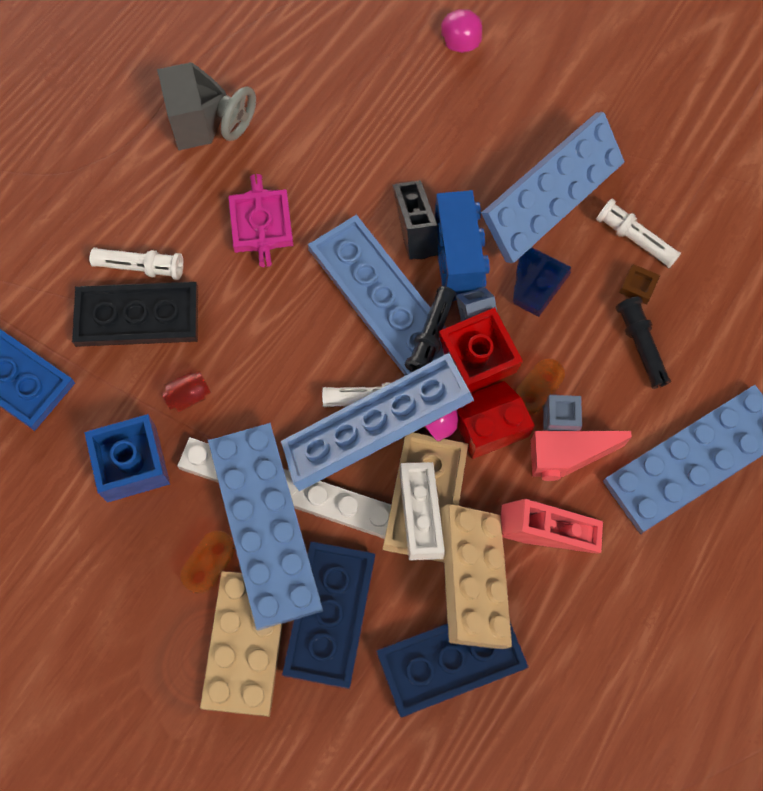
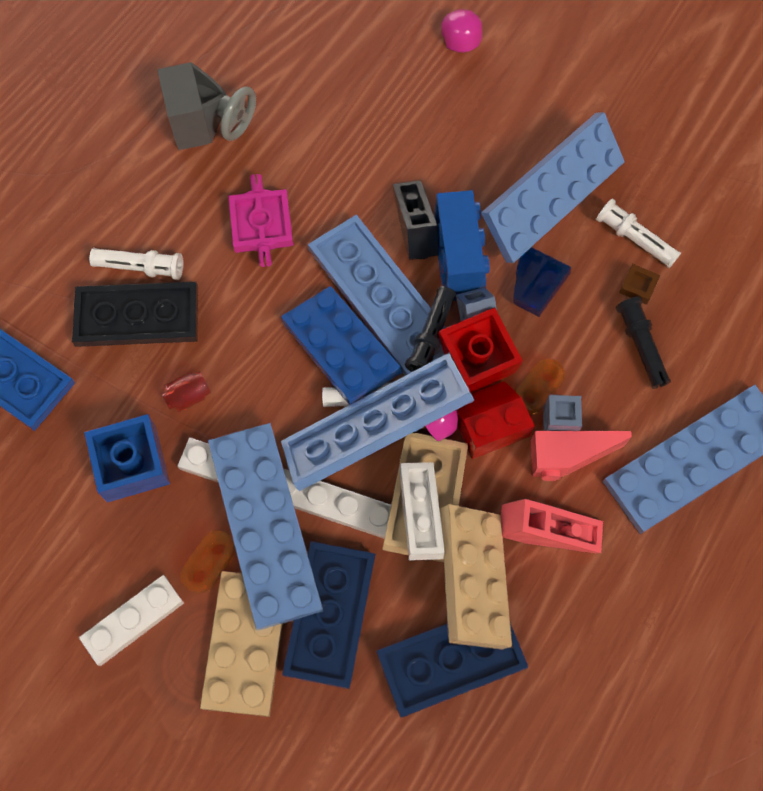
(131, 620): none -> white plate
(341, 345): none -> blue plate

